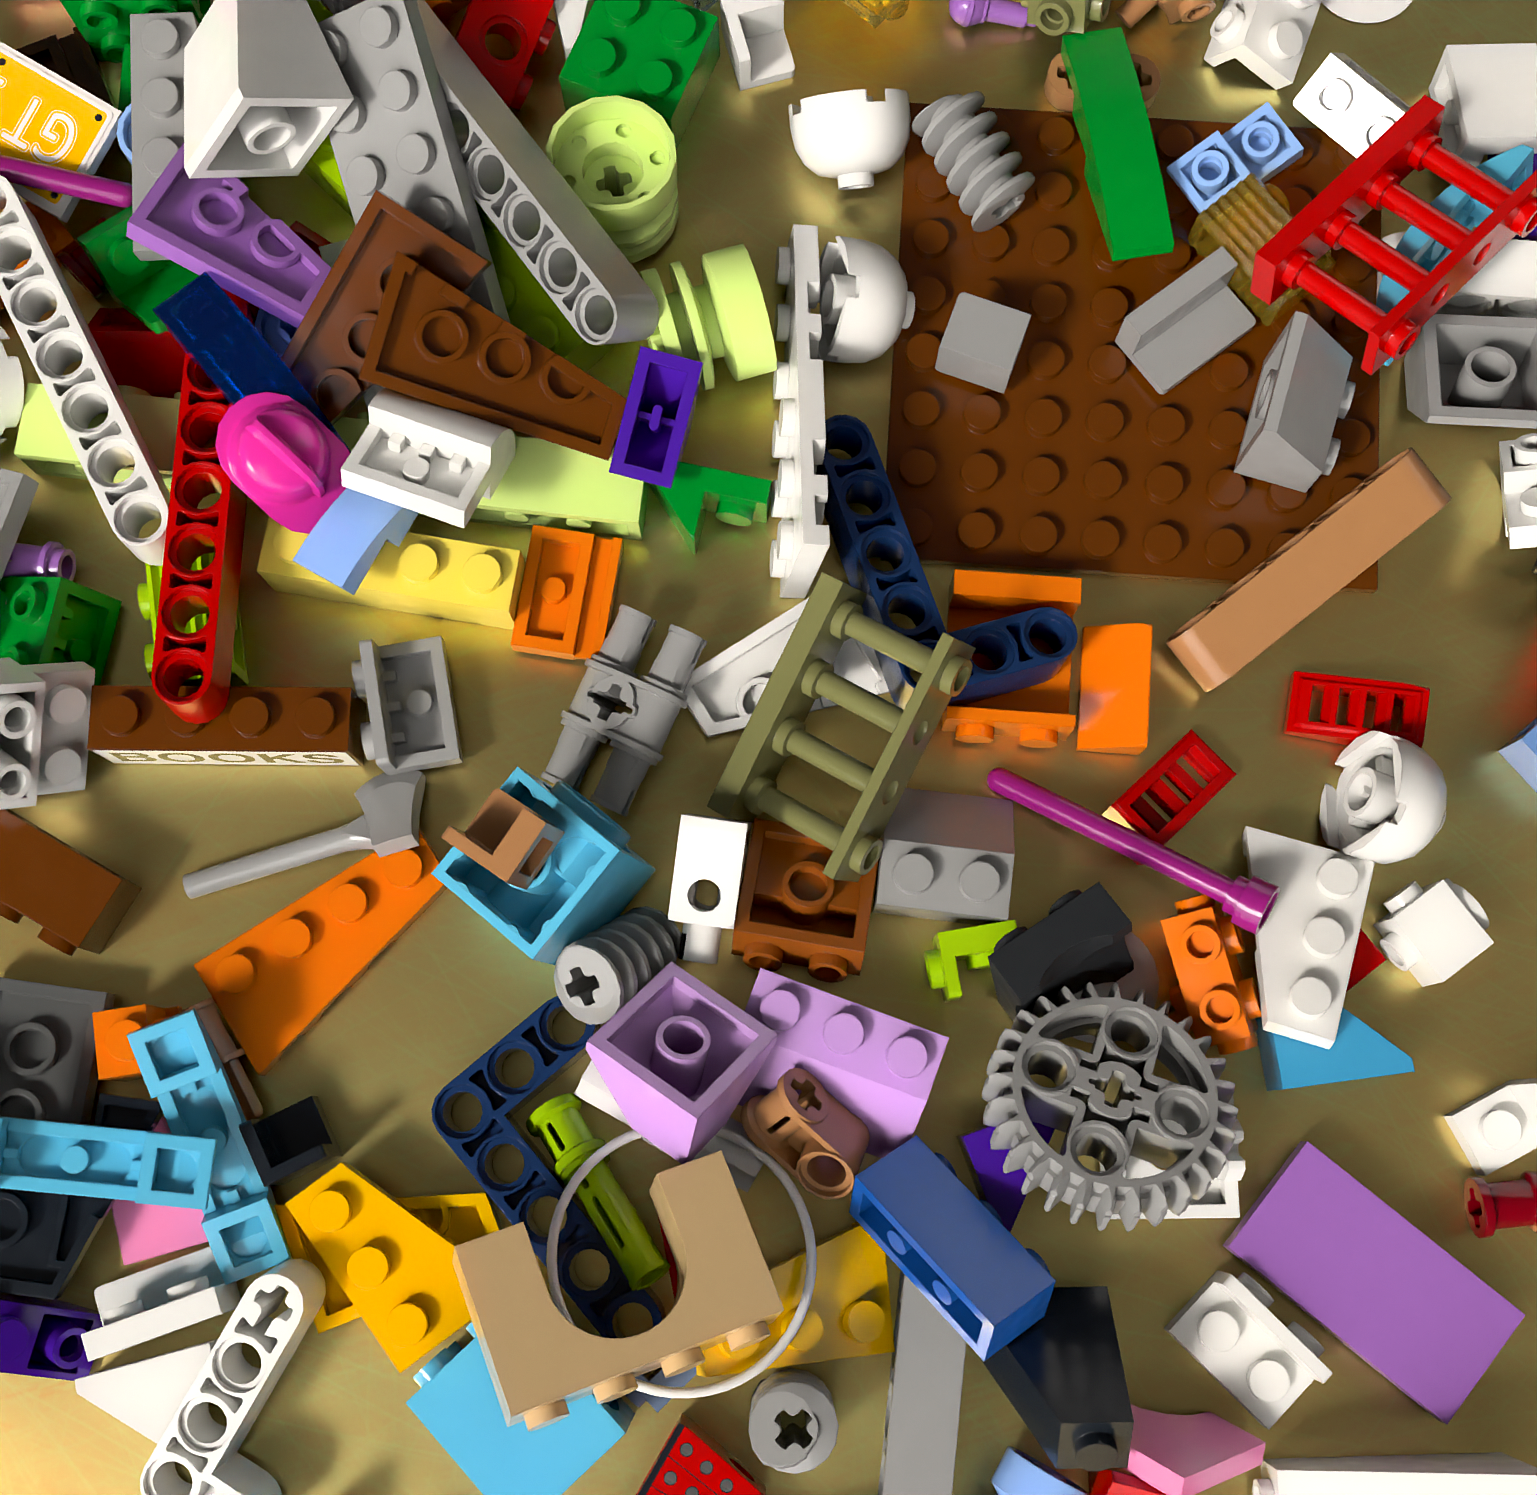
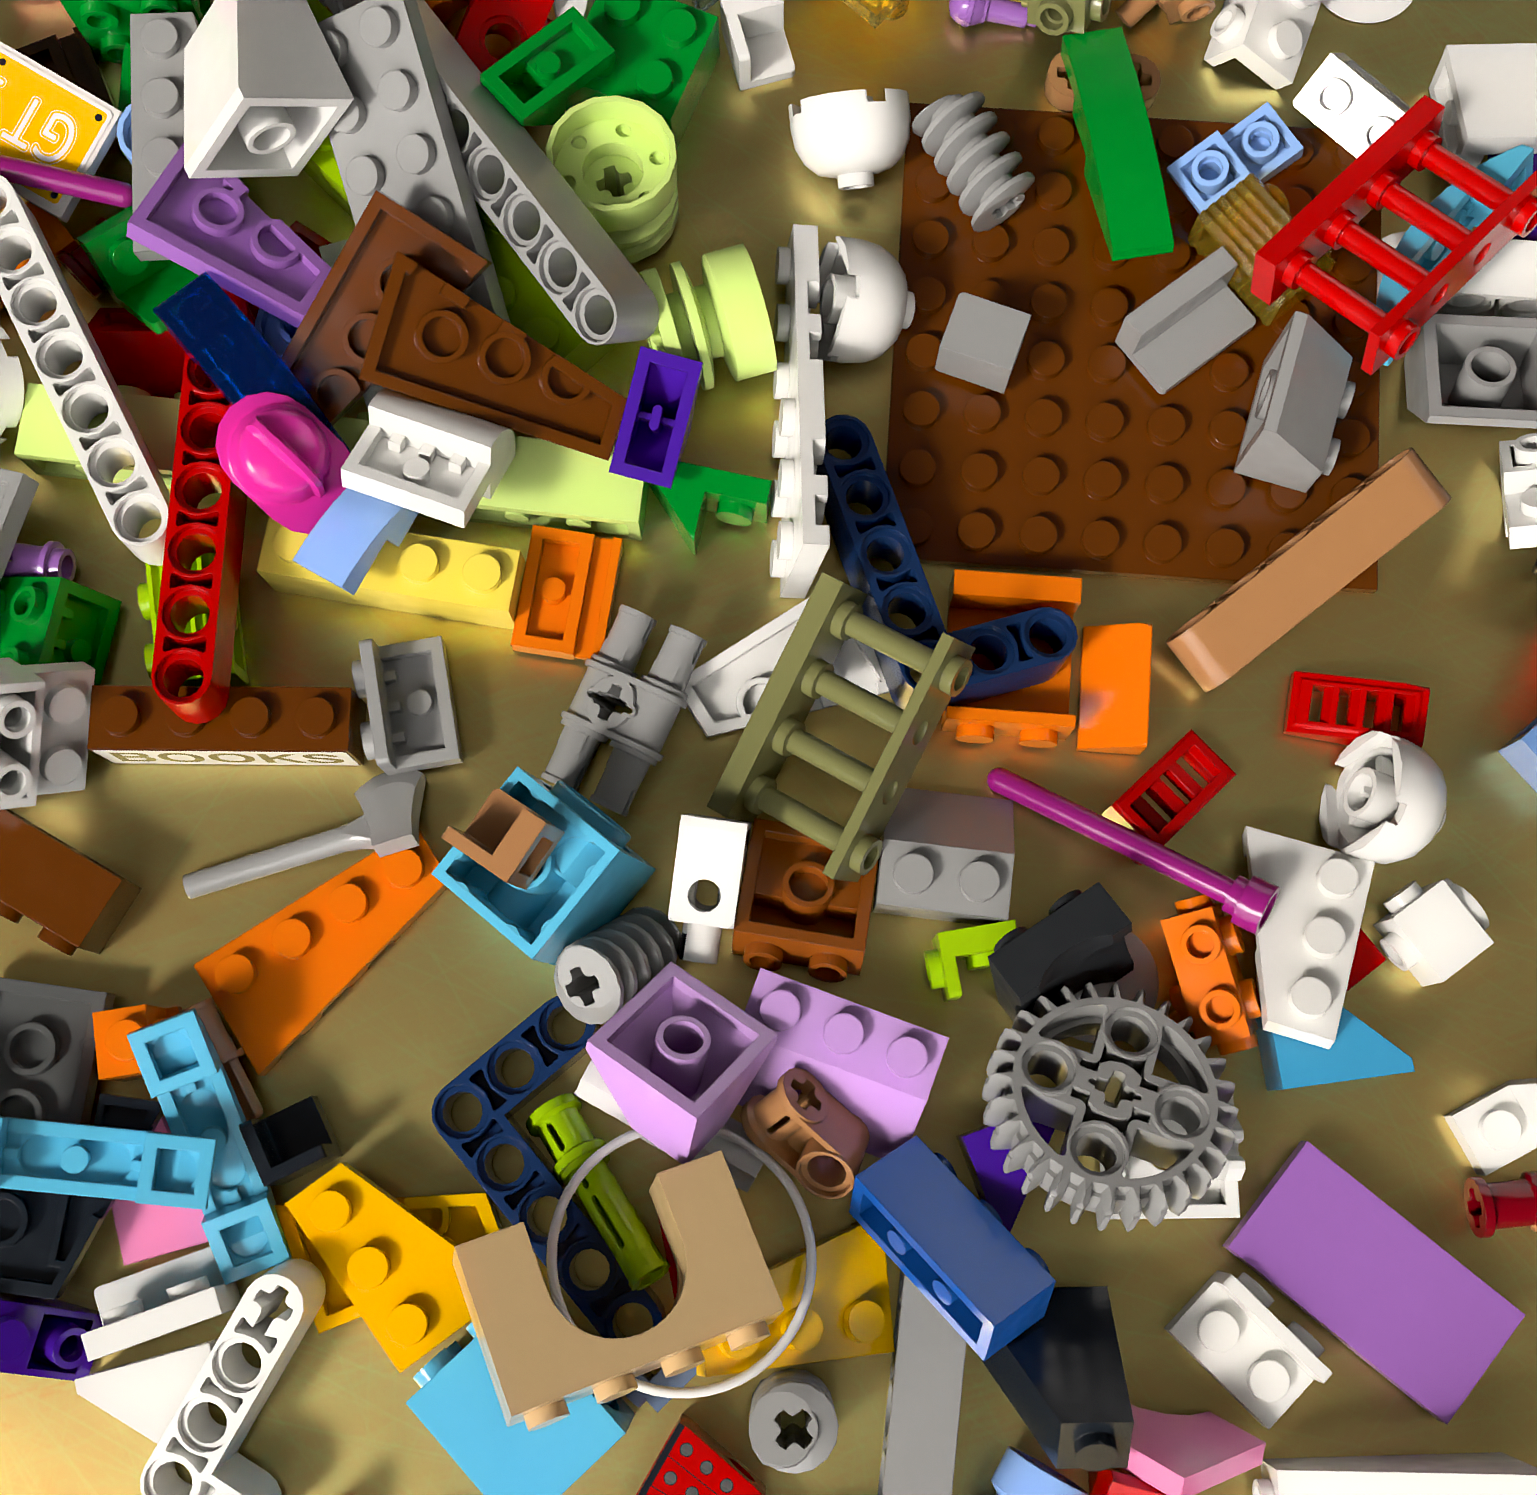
(548, 69): none -> green slope

